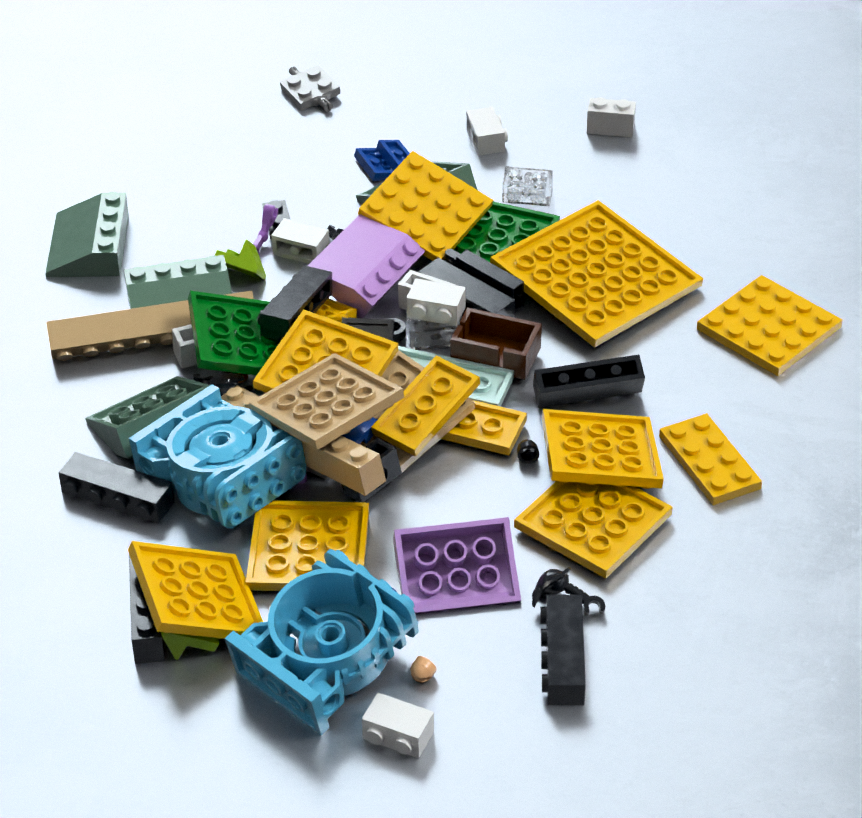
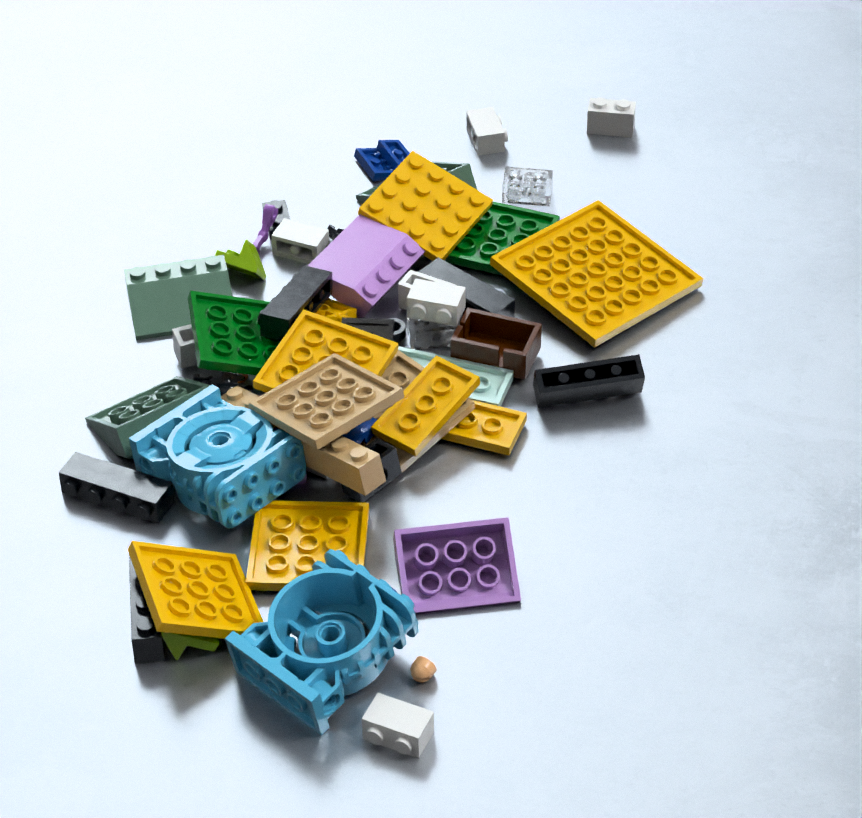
(89, 237): sand green slope -> none
(119, 329): tan brick -> none
(310, 88): light grey plate -> none
(488, 274): black hinge -> none
(527, 451): black hinge -> none
(556, 581): black piece -> none
(564, 650): black brick -> none
(593, 522): yellow plate -> none
(601, 449): yellow plate -> none
(710, 459): yellow plate -> none
(769, 325): yellow plate -> none

